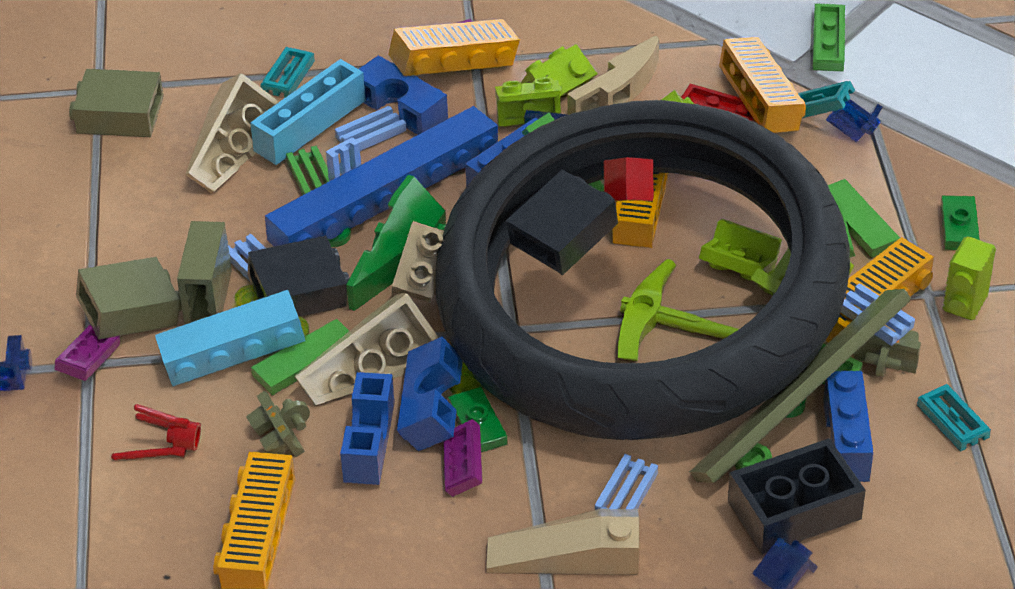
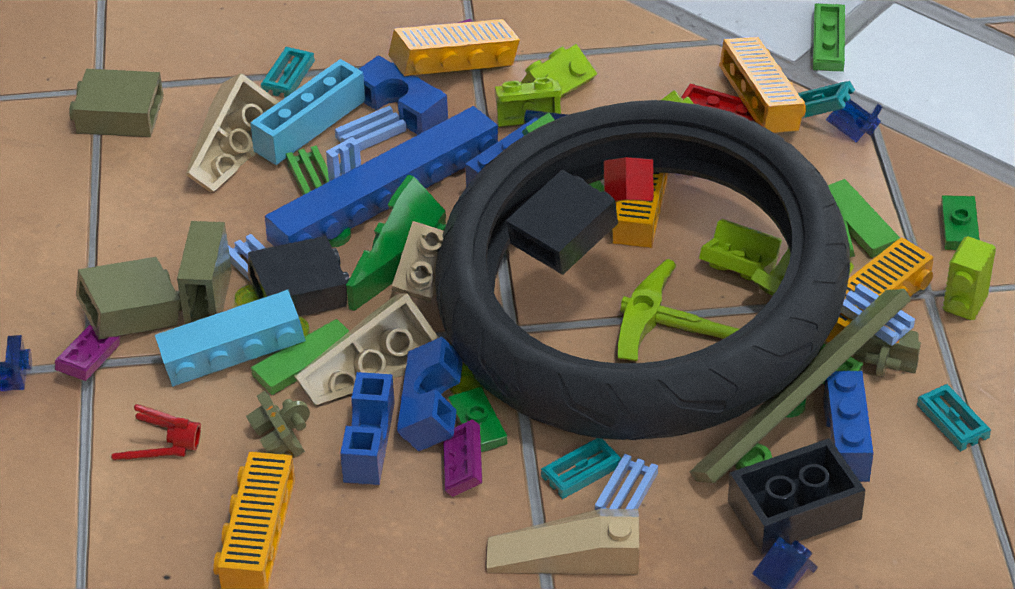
(585, 470): none -> teal tile
(622, 83): tan slope -> none

